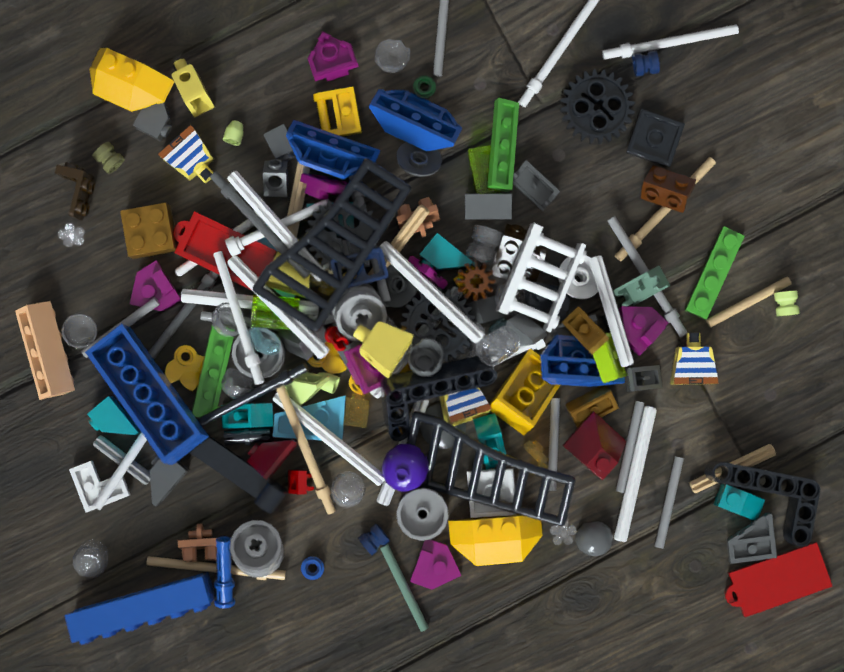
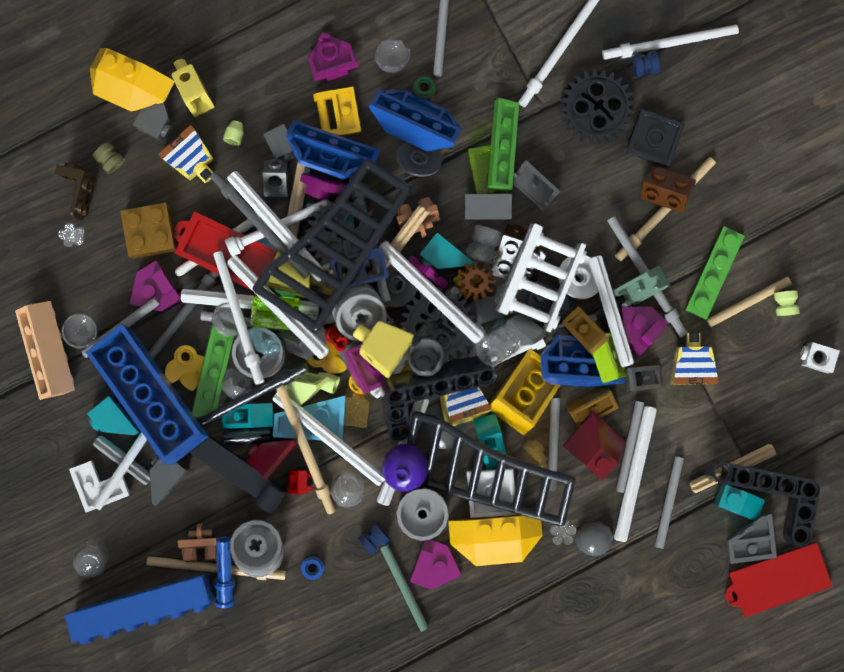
(829, 357): none -> white brick

